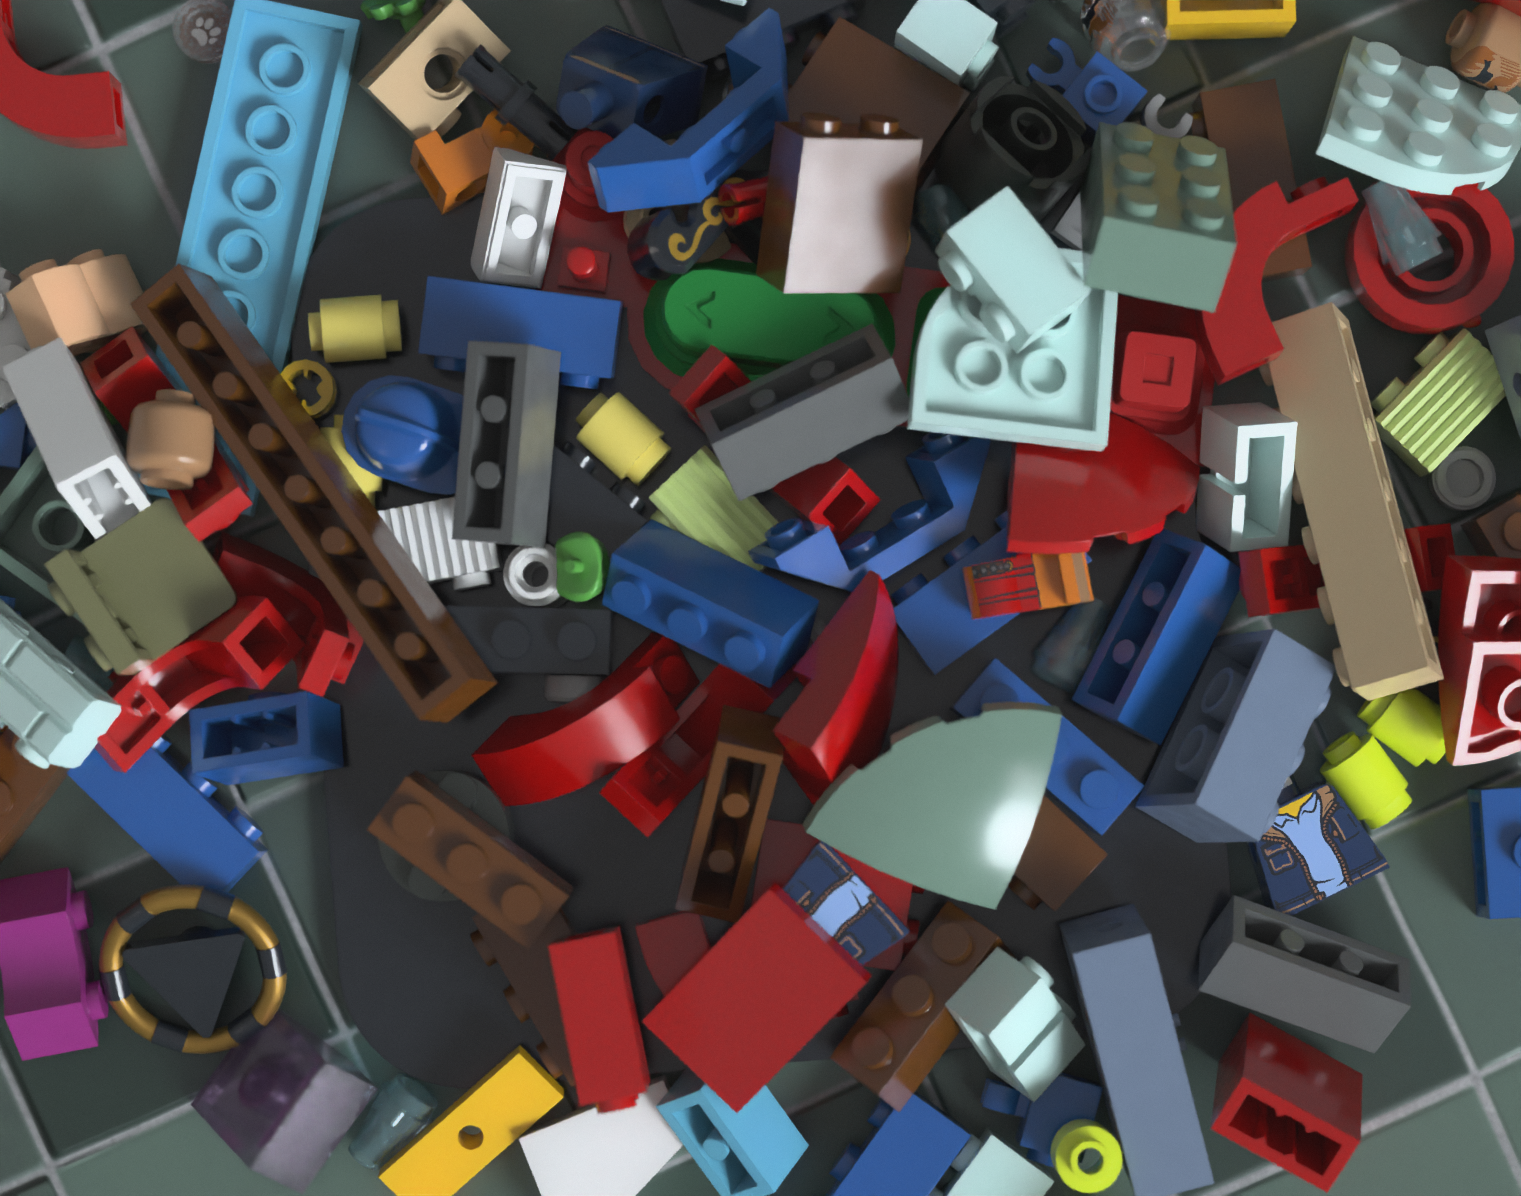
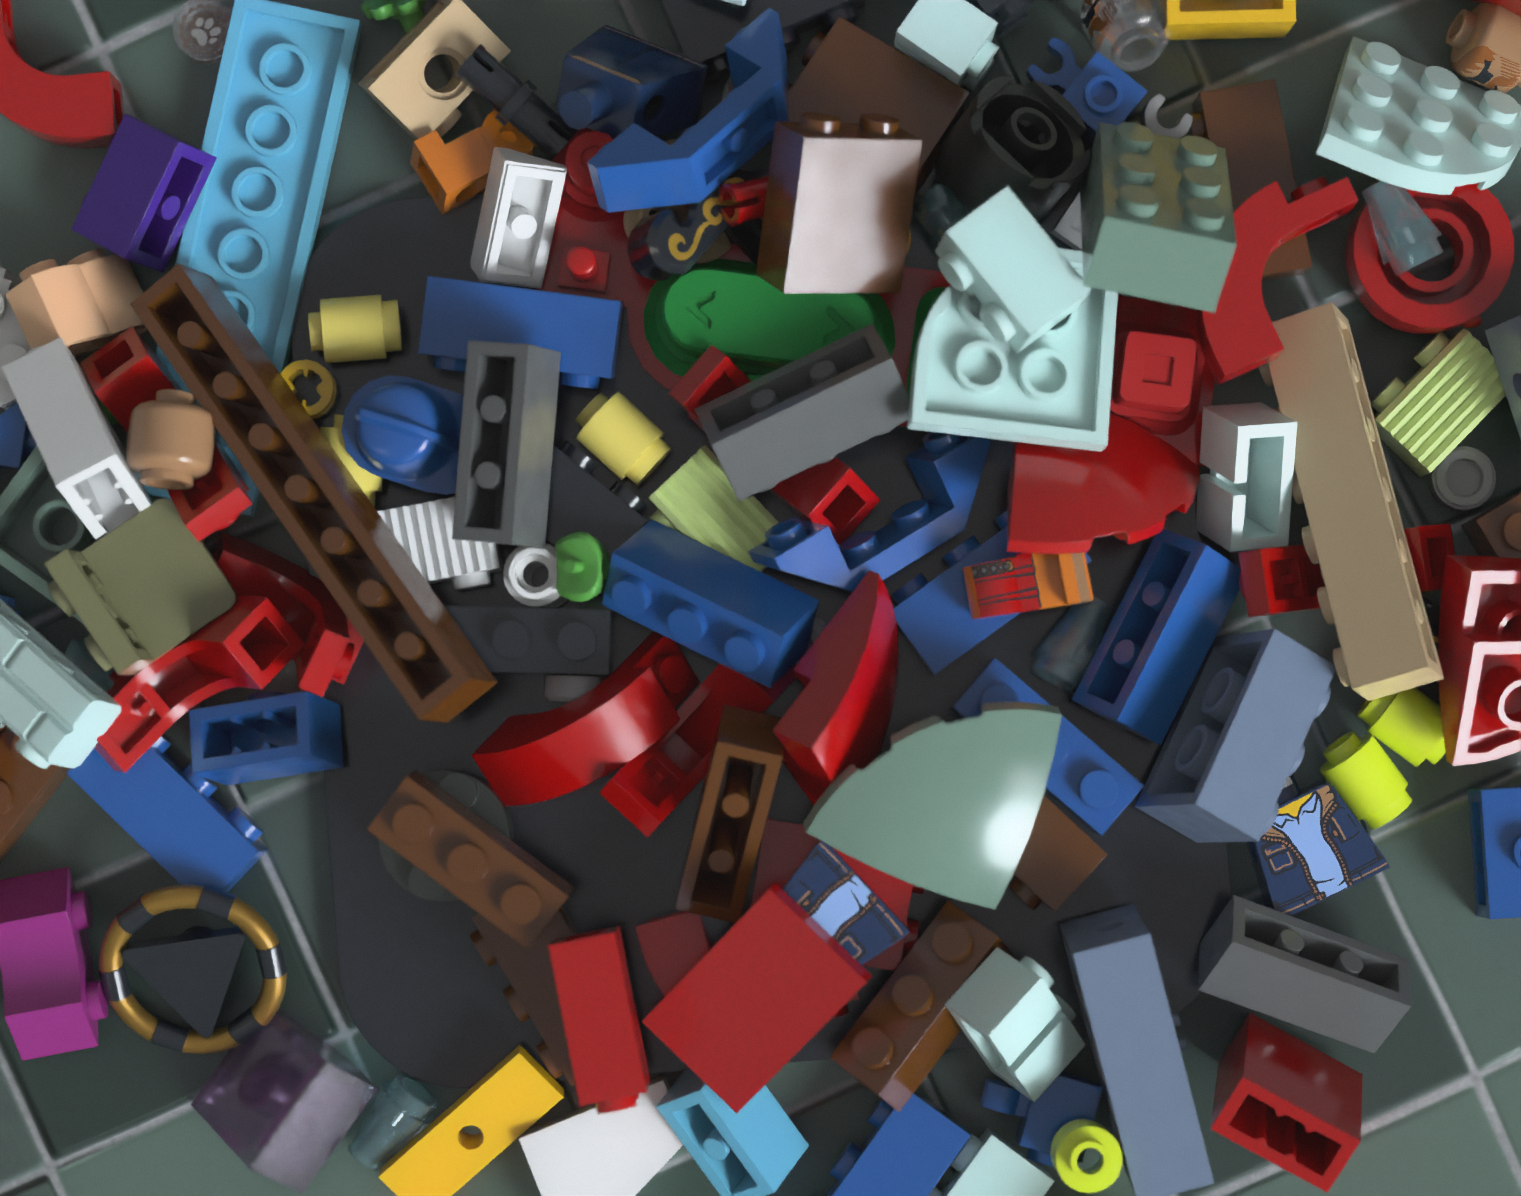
(143, 193): none -> dark purple brick

